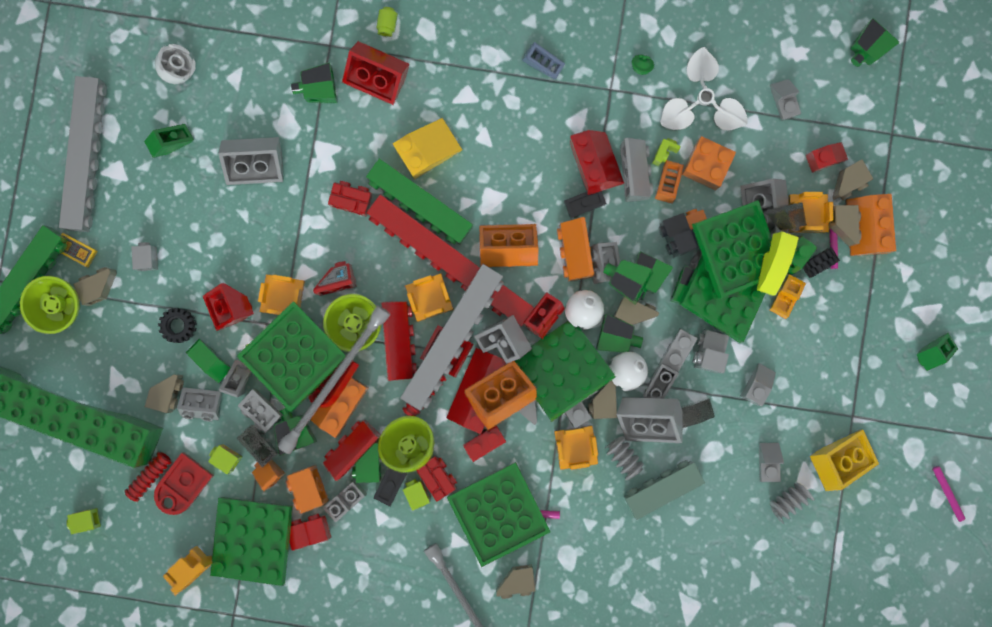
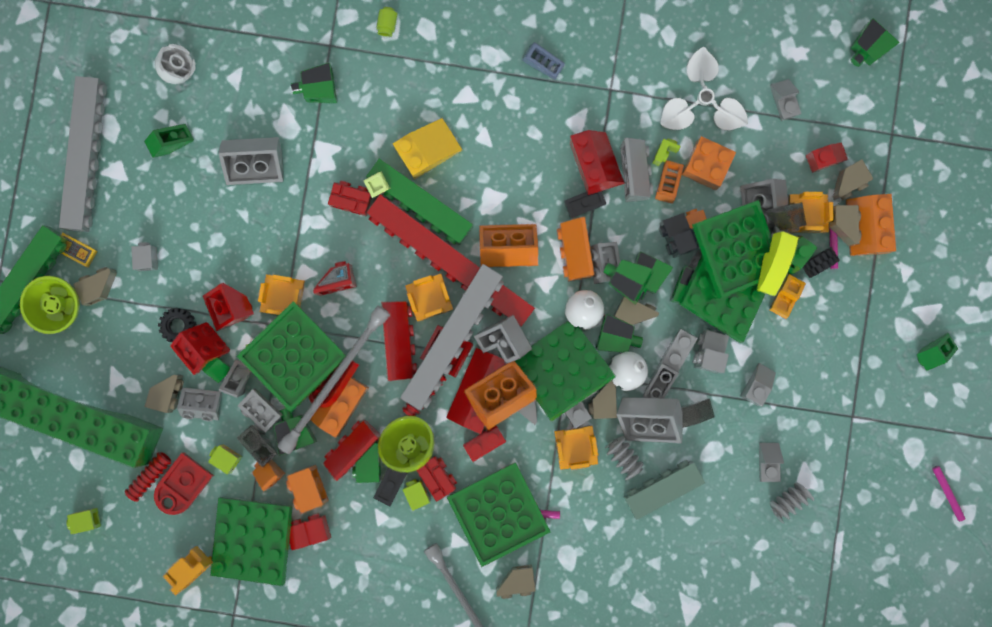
(199, 346): none -> red bracket
(342, 326): lime piece -> none
(345, 501): light grey slope -> none
(375, 72): red slope -> none
(376, 184): none -> yellowish green tile
(544, 315): red brick -> none
(642, 64): green hat -> none
(844, 461): yellow slope -> none

